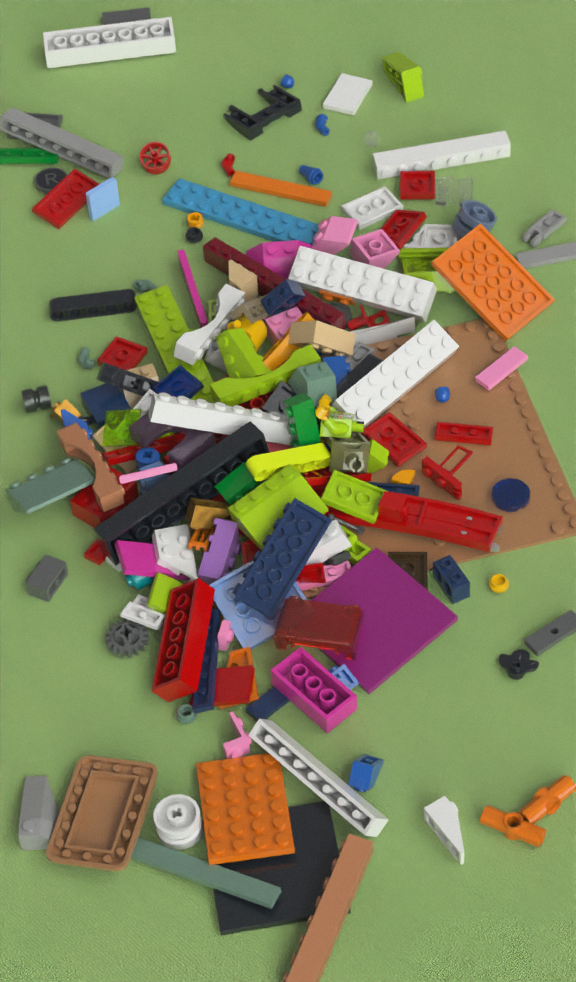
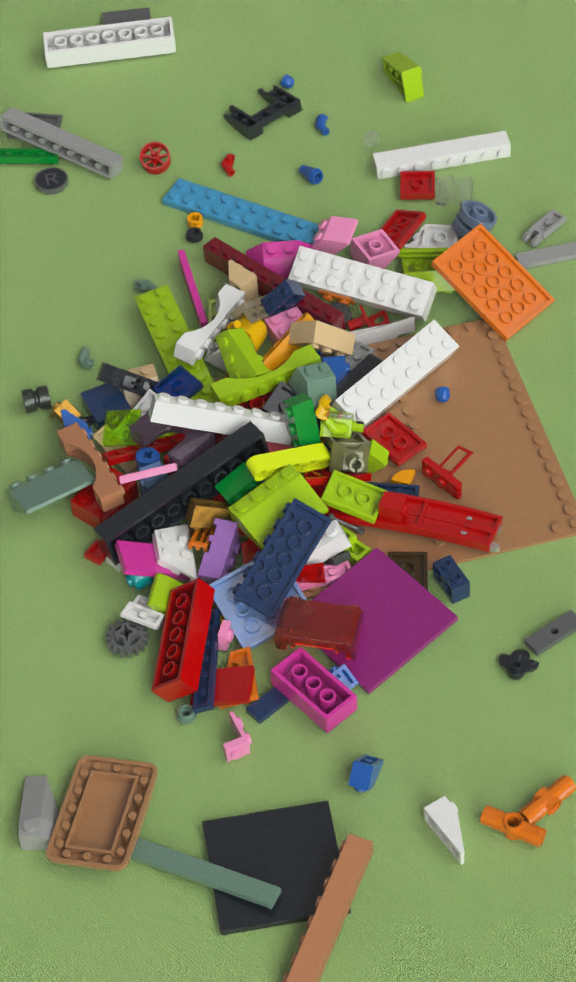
(46, 578): dark grey brick -> none
(65, 199): red tile -> none
(92, 305): black beam -> none
(102, 198): light blue tile -> none
(123, 354): red plate -> none
(178, 822): white wheel -> none
(244, 808): orange plate -> none
(281, 188): orange tile -> none
(318, 778): white brick -> none
(347, 94): white tile -> none
(372, 207): white tile -> none
(463, 433): red tile -> none
(498, 583): yellow plate -> none
(501, 368): bright pink tile -> none
(510, 494): clear blue tile -> none

